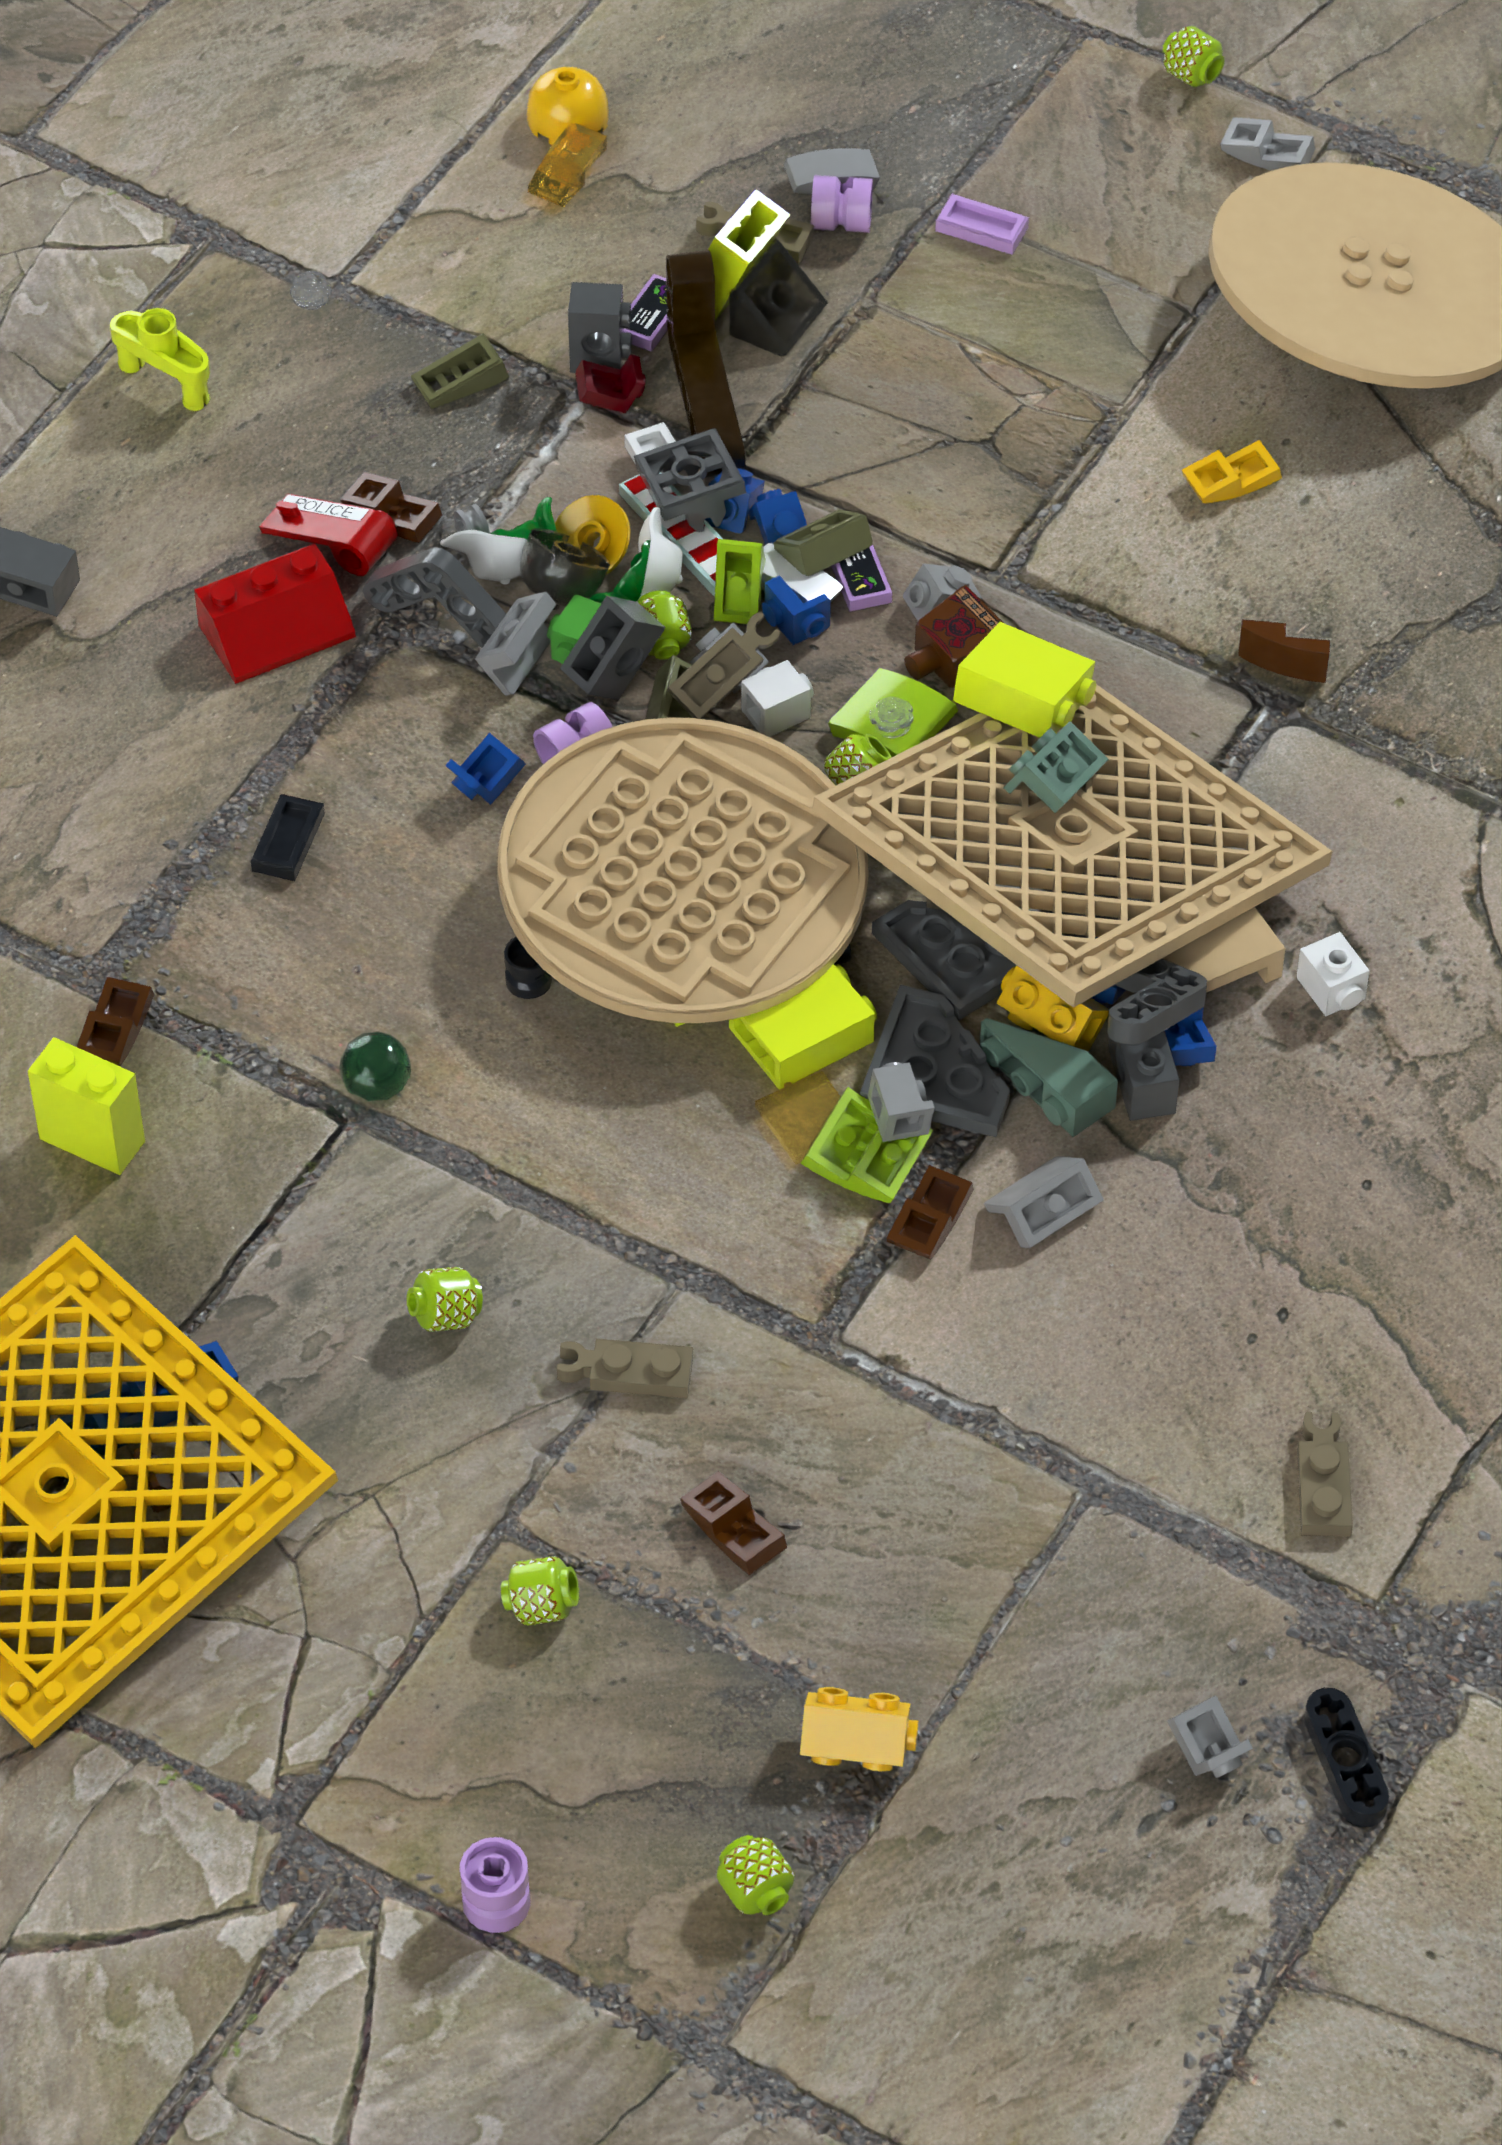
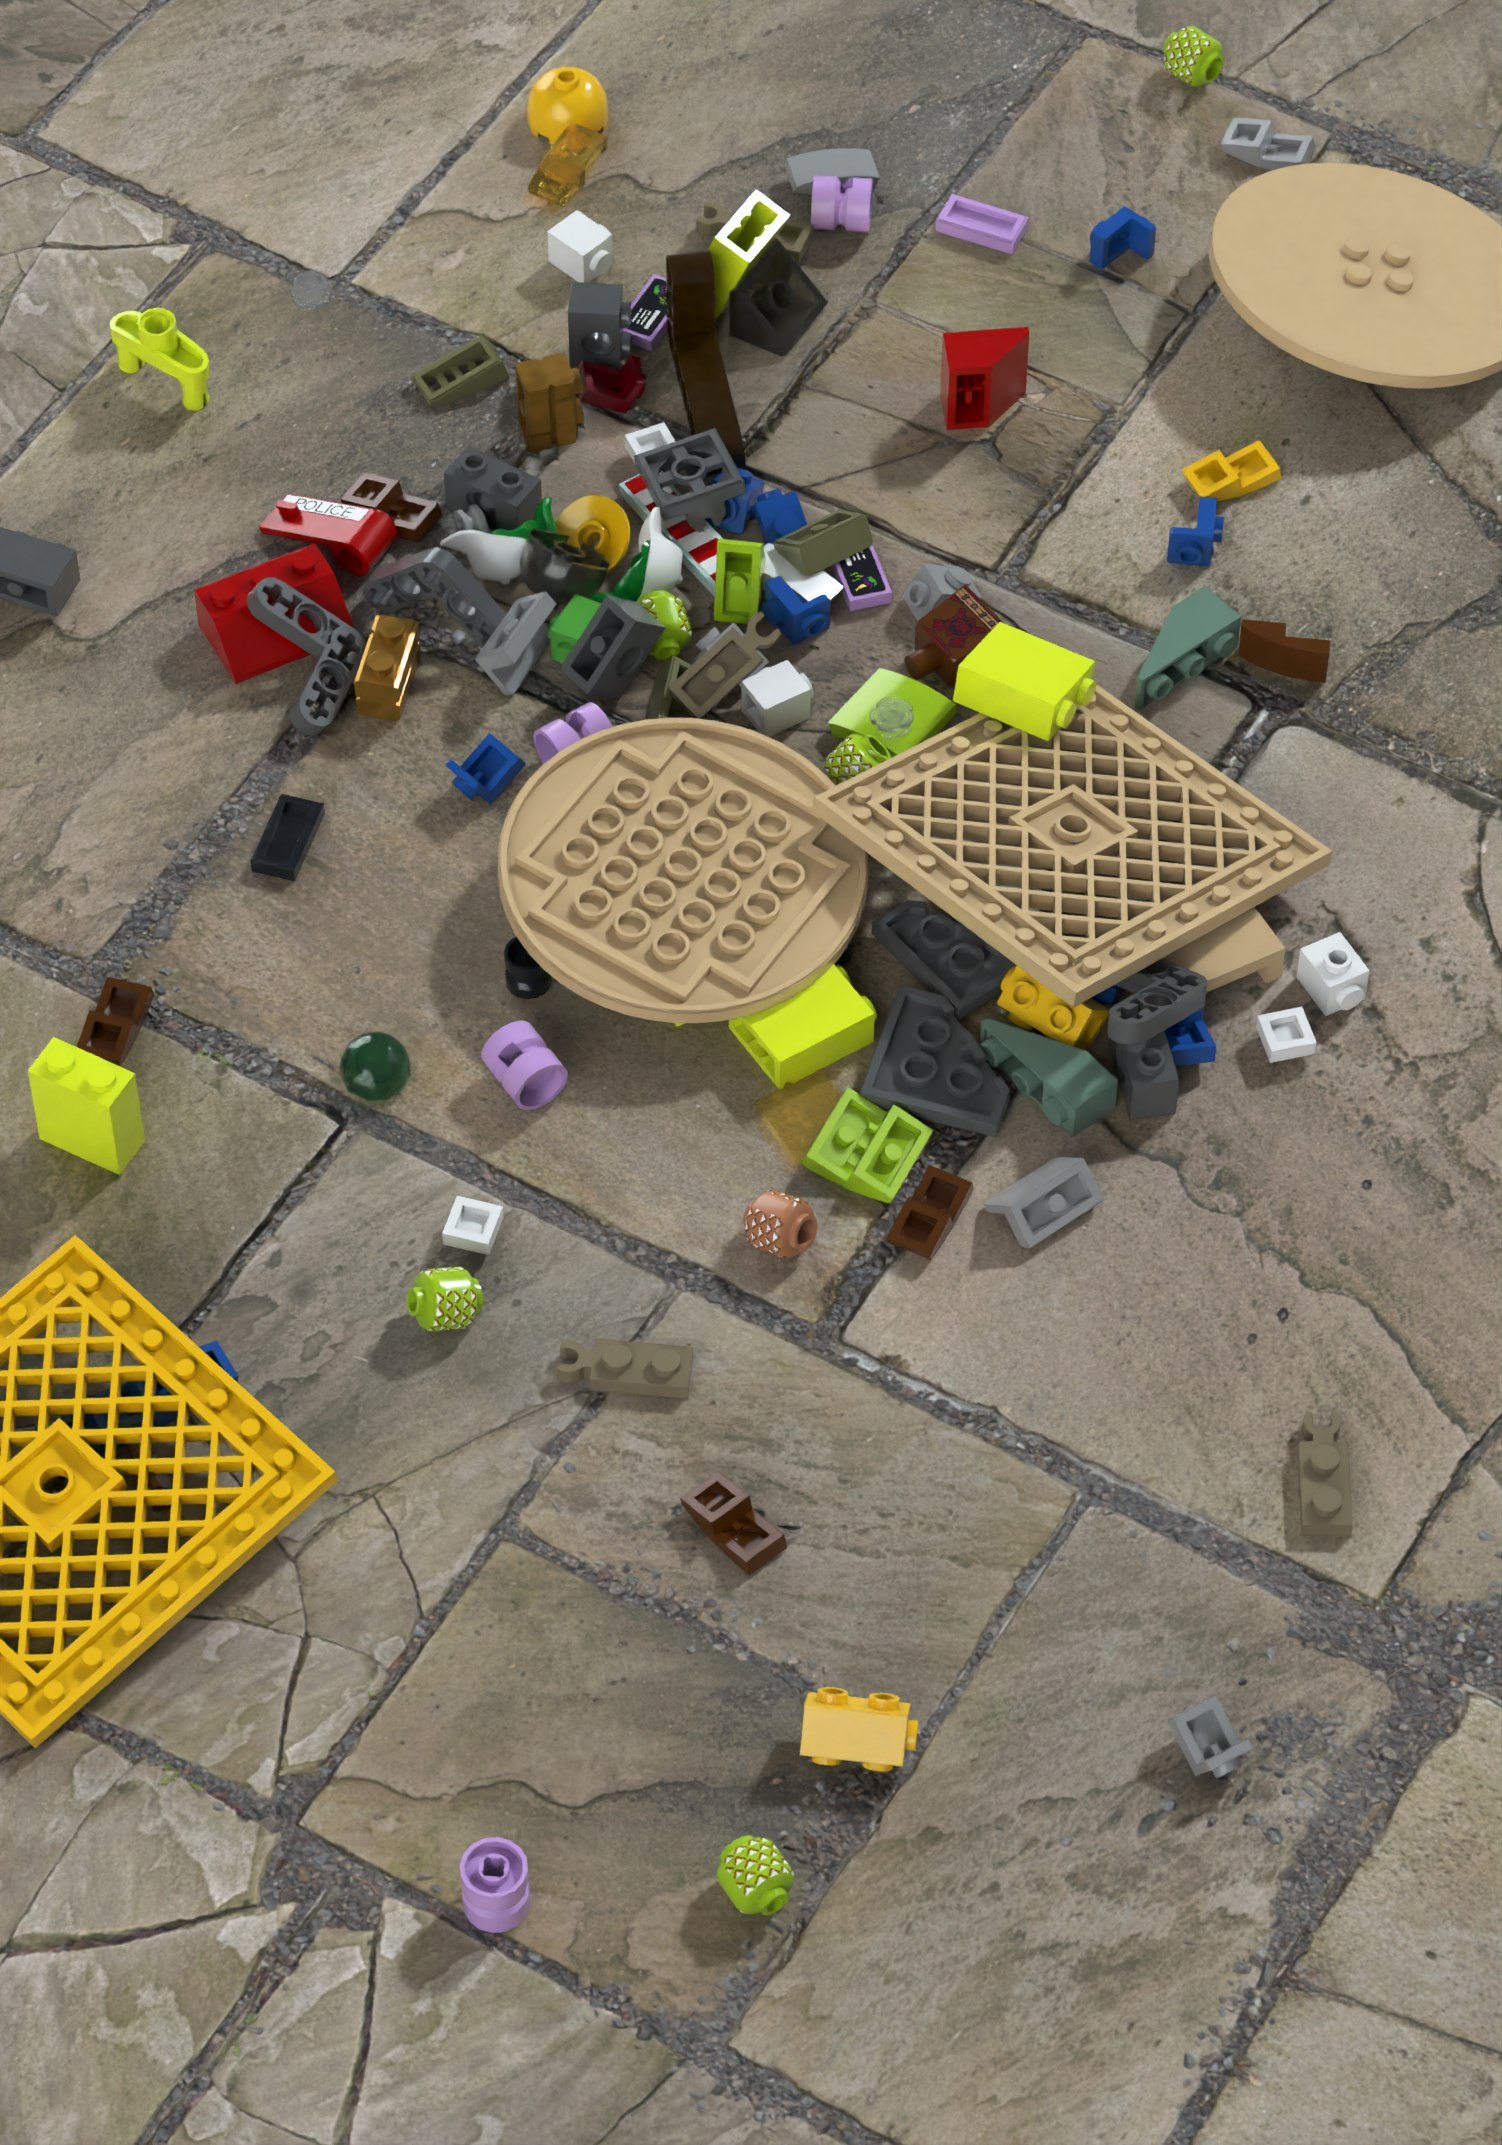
(323, 645): none -> dark grey beam
(387, 667): none -> pearl gold brick
(472, 1225): none -> white plate
(500, 490): none -> dark grey brick
(524, 1065): none -> lavender wheel
(540, 1590): lime head -> none
(548, 402): none -> pearl gold brick
(580, 247): none -> white brick
(780, 1224): none -> nougat head
(899, 1102): light grey brick -> none
(982, 375): none -> red slope
(1059, 767): sand green bracket -> none
(1118, 234): none -> blue bracket
(1191, 639): none -> sand green slope
(1195, 545): none -> blue bracket
(1286, 1034): none -> white plate
(1342, 1778): black beam -> none

